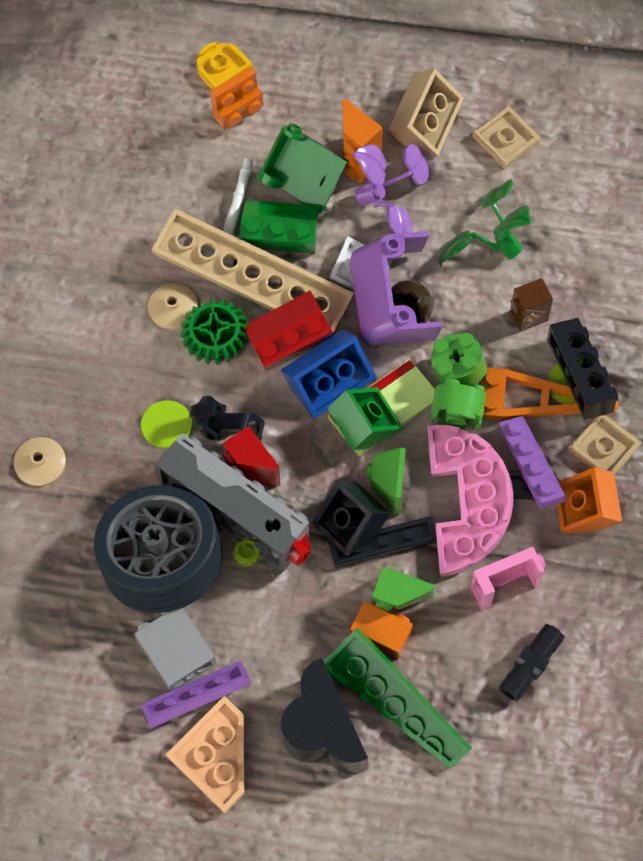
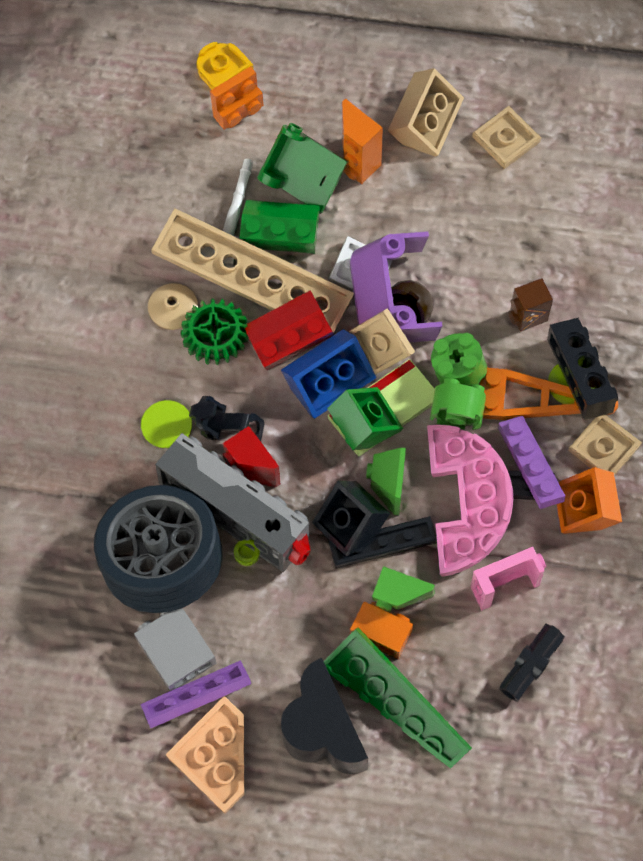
(43, 471): tan dish -> none
(374, 165): medium lavender plant -> none
(382, 341): none -> tan tile
(504, 237): green plant -> none

